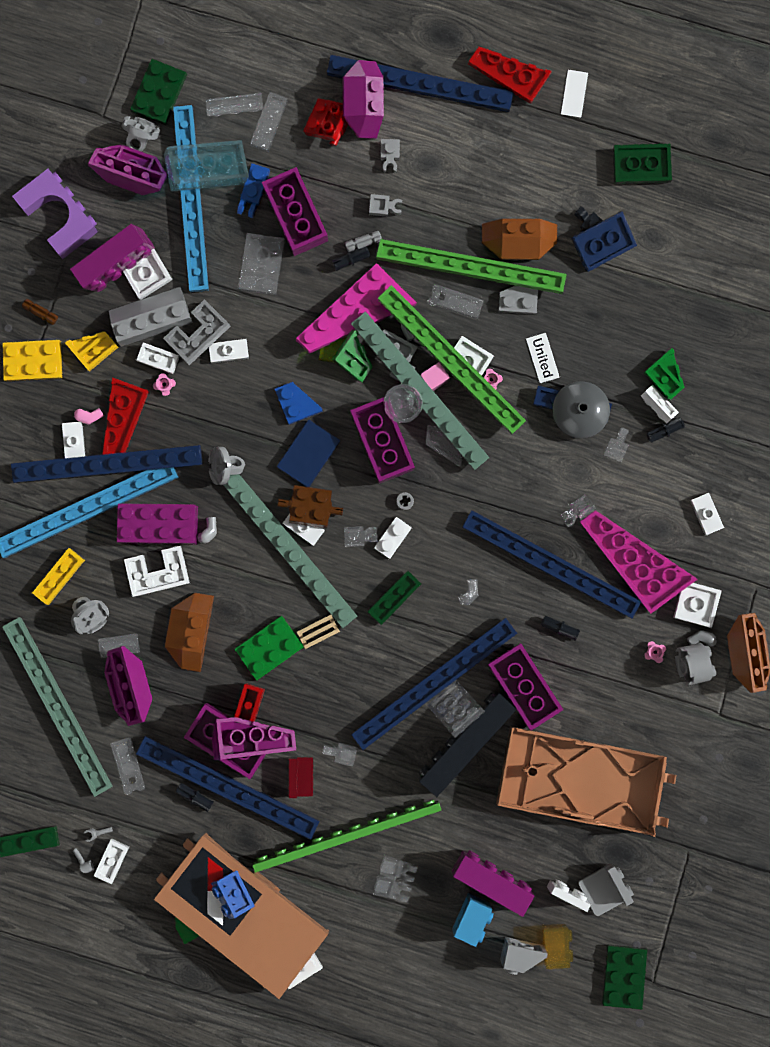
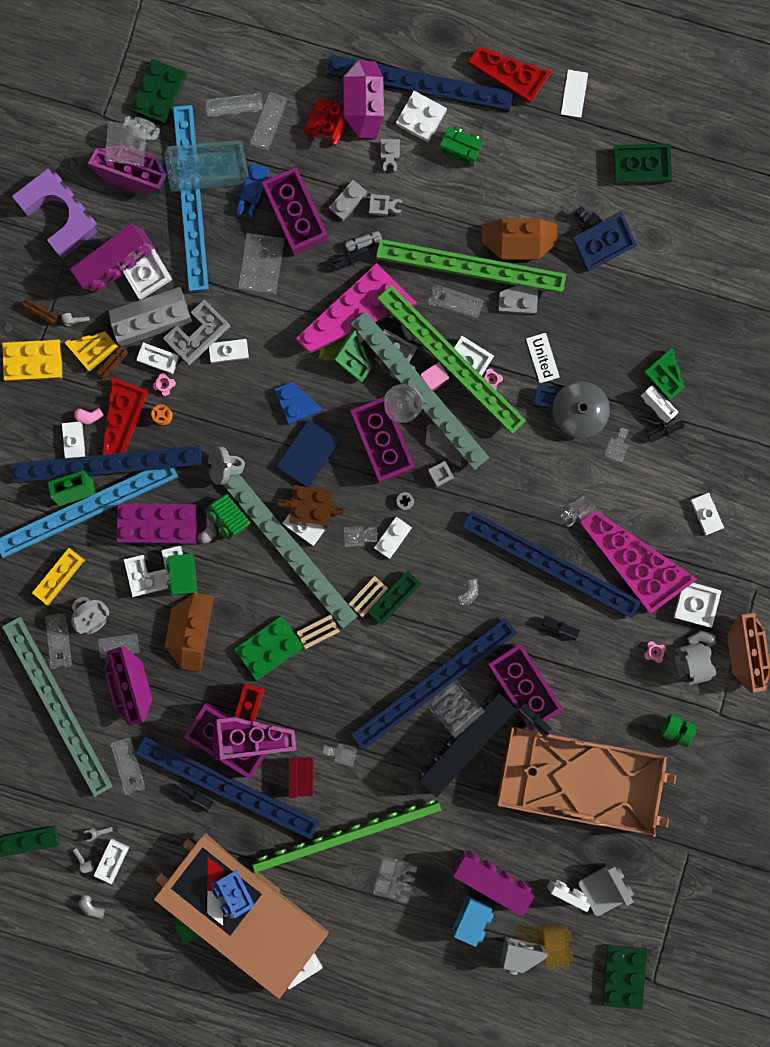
(58, 640): none -> clear plate
(68, 320): none -> light grey hand
(71, 488): none -> green brick
(88, 909): none -> light grey arm
(112, 362): none -> reddish brown axle
(126, 143): none -> clear plate
(159, 412): none -> orange wheel
(182, 574): none -> green brick
(227, 517): none -> green brick
(348, 200): none -> light grey plate
(379, 584): none -> tan tile
(421, 116): none -> white plate
(440, 474): none -> light grey plate
(461, 146): none -> green brick
(534, 720): none -> black axle
(673, 725): none -> green wheel

